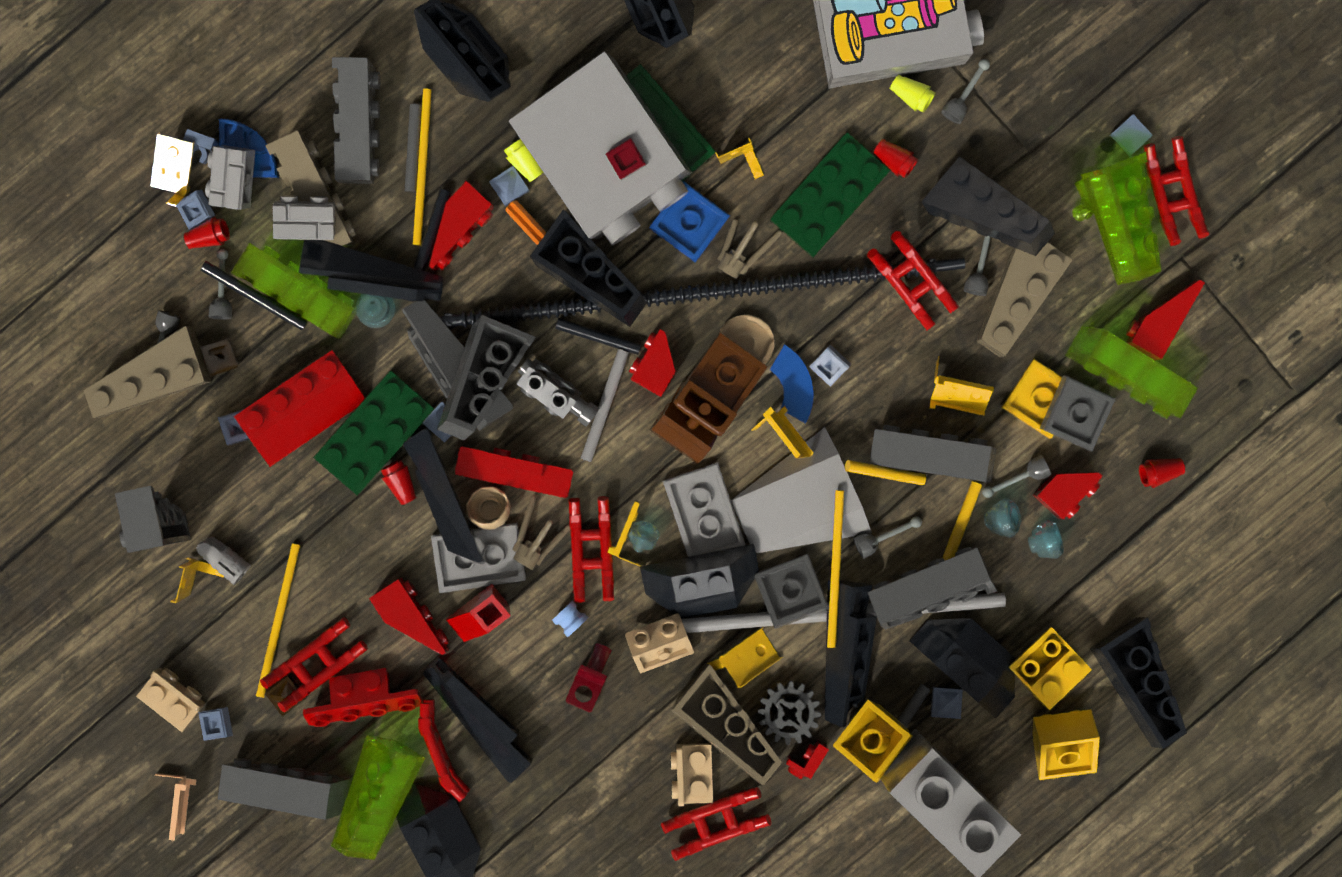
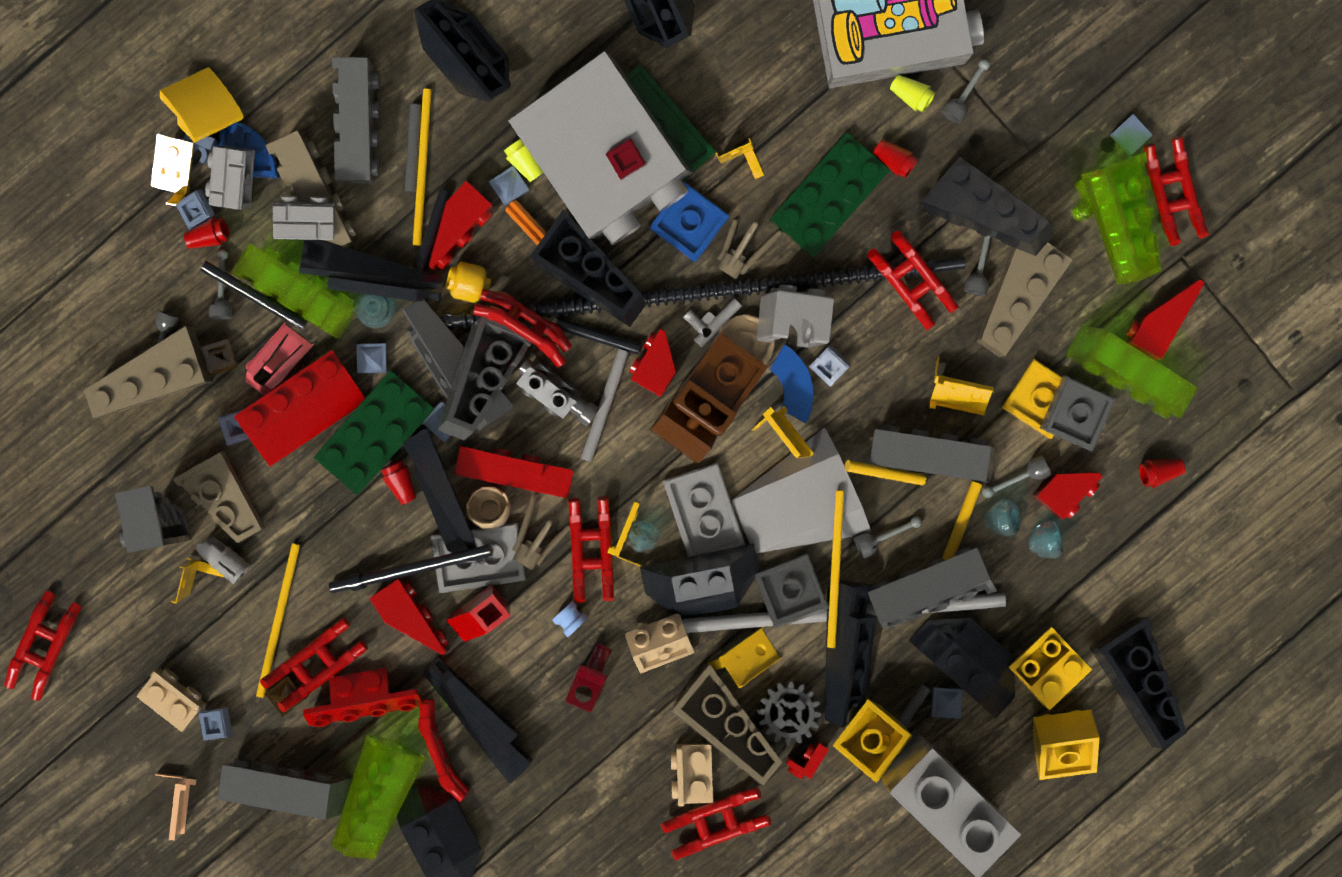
(57, 637): none -> red piece
(201, 104): none -> yellow slope
(221, 493): none -> dark tan wing
(291, 343): none -> coral piece
(360, 580): none -> black bar
(372, 358): none -> sand blue tile
(467, 281): none -> yellow head
(534, 335): none -> red piece
(710, 321): none -> light grey hose
(806, 311): none -> light grey piece

